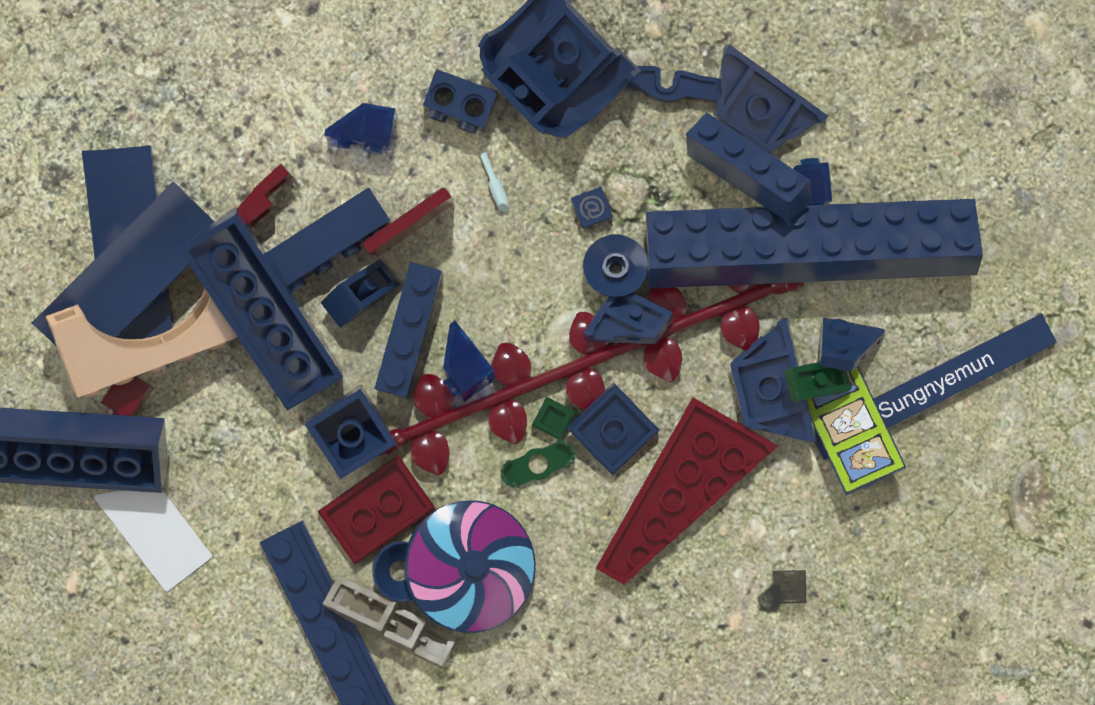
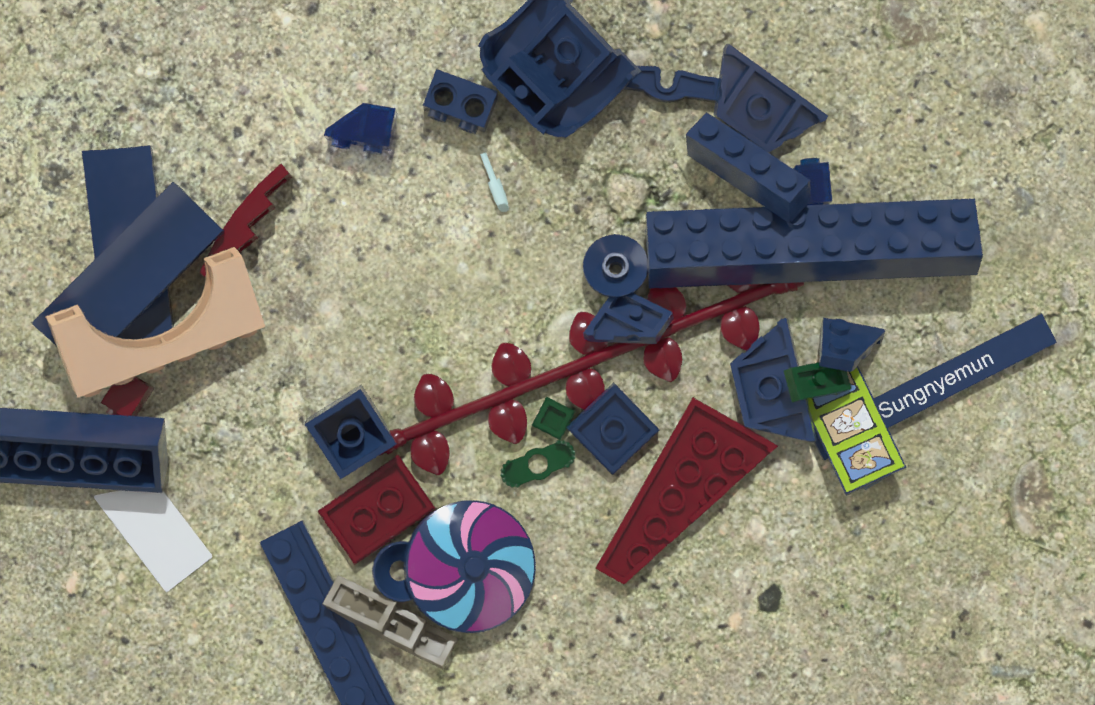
(261, 309): dark blue arch -> none
(328, 239): dark blue brick -> none
(359, 293): dark blue slope -> none
(408, 223): dark red tile -> none
(409, 330): dark blue brick -> none
(464, 365): clear blue slope -> none
(591, 207): dark blue tile -> none
(788, 586): clear smoke tile -> none

